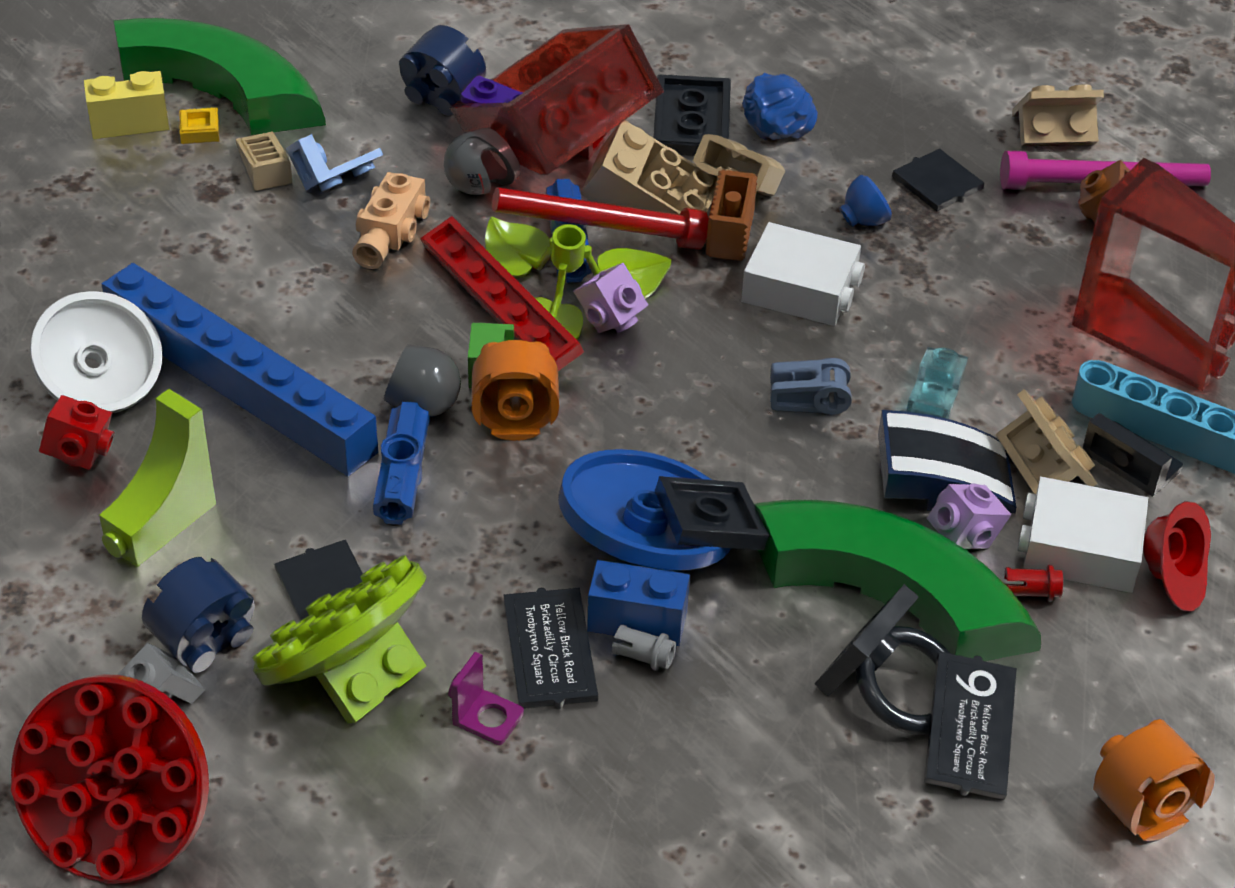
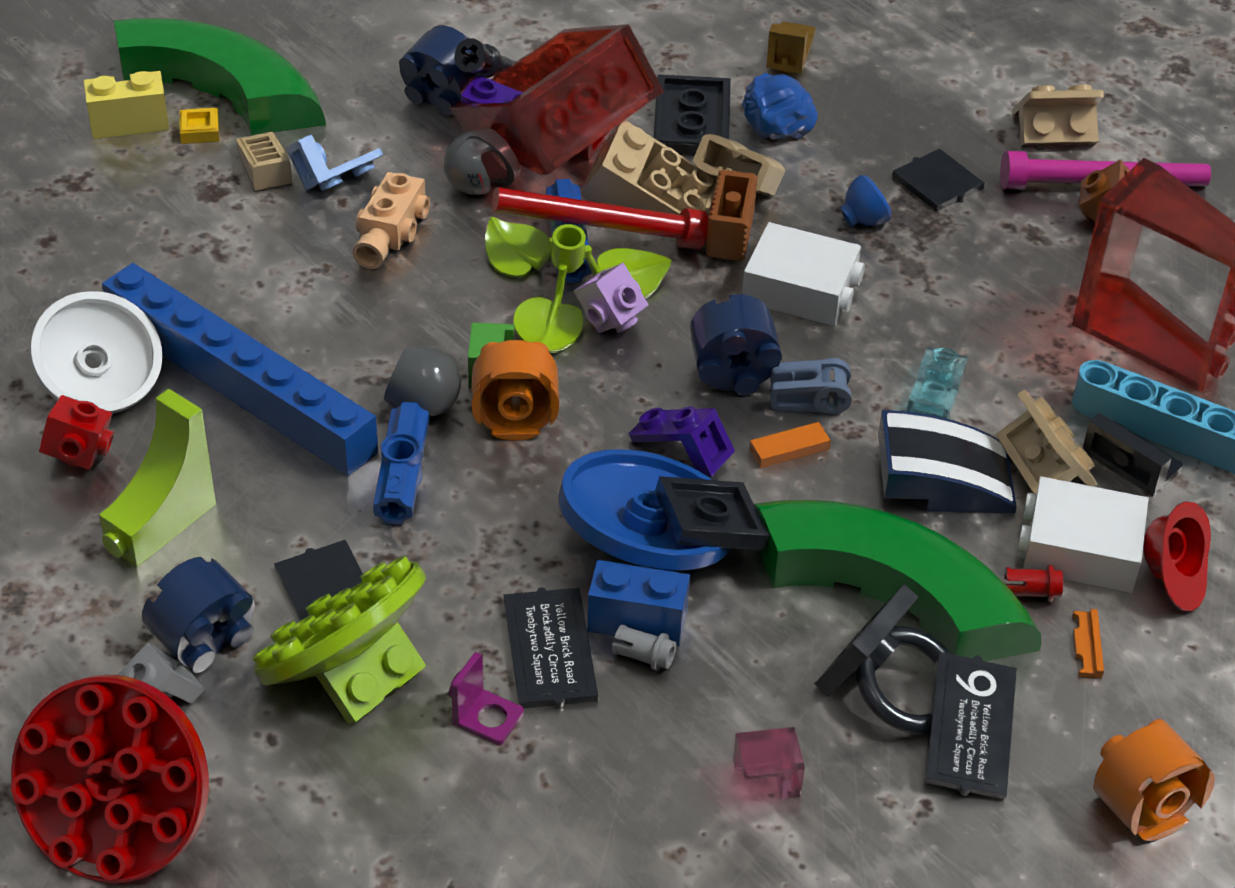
(483, 60): none -> black pin
(498, 290): red tile -> none
(697, 430): none -> dark purple bracket
(735, 344): none -> dark blue brick
(771, 755): none -> clear pink panel
(789, 46): none -> pearl gold bracket
(789, 444): none -> orange piece
(969, 515): lavender brick -> none
(1088, 643): none -> orange piece

